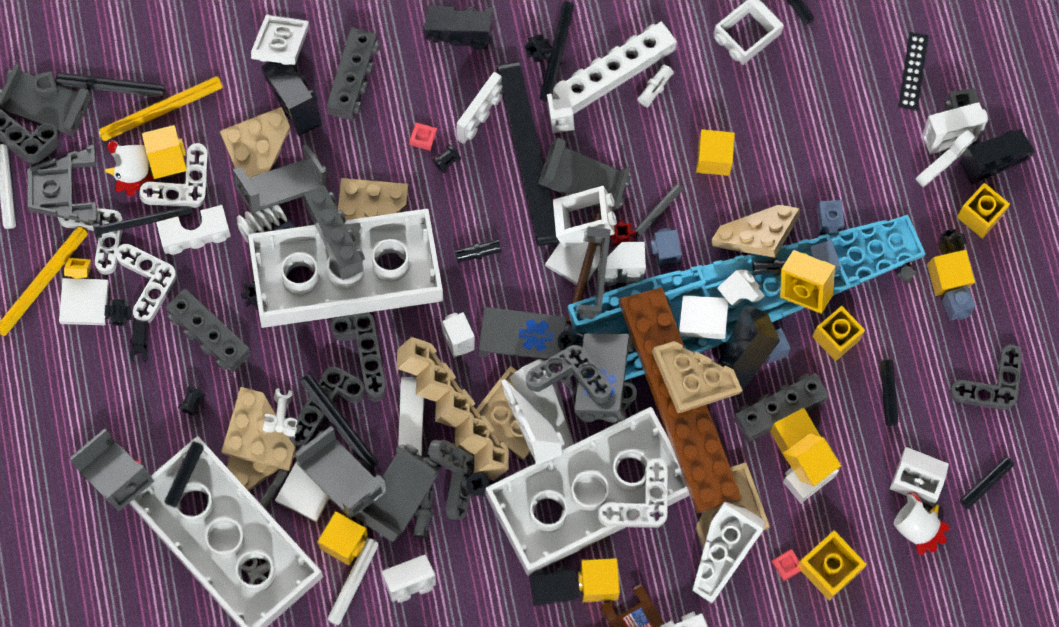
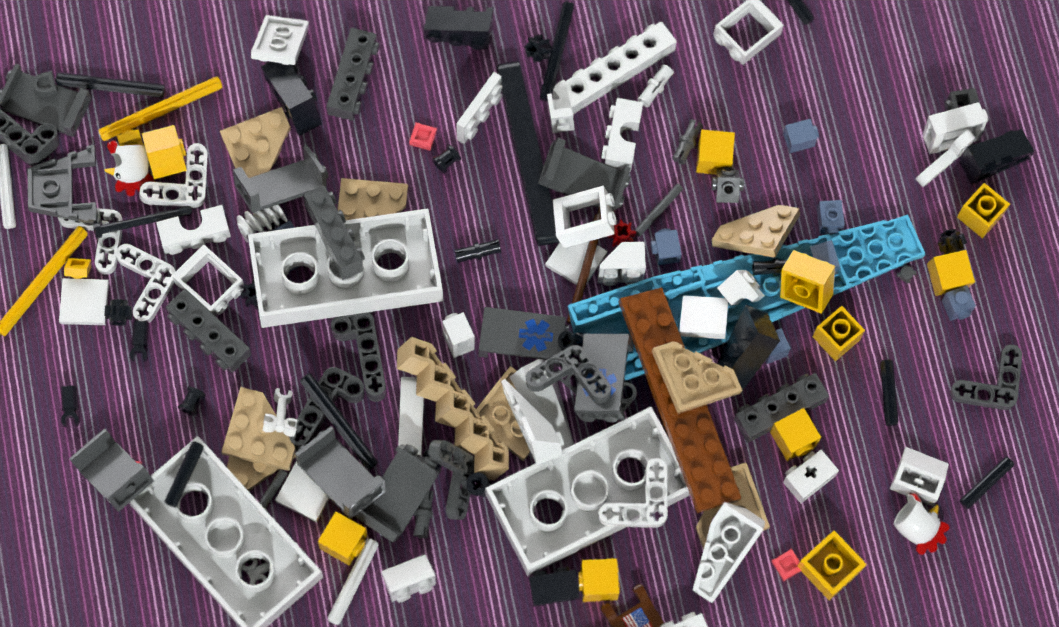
(69, 404): none -> black bar
(130, 137): none -> yellow plate
(194, 264): none -> white window
(602, 236): dark grey panel -> none
(625, 116): none -> white arch
(687, 142): none -> dark grey pin
(727, 185): none -> dark grey brick
(800, 135): none -> sand blue brick
(812, 459): yellow head -> none
(913, 71): black sticker -> none

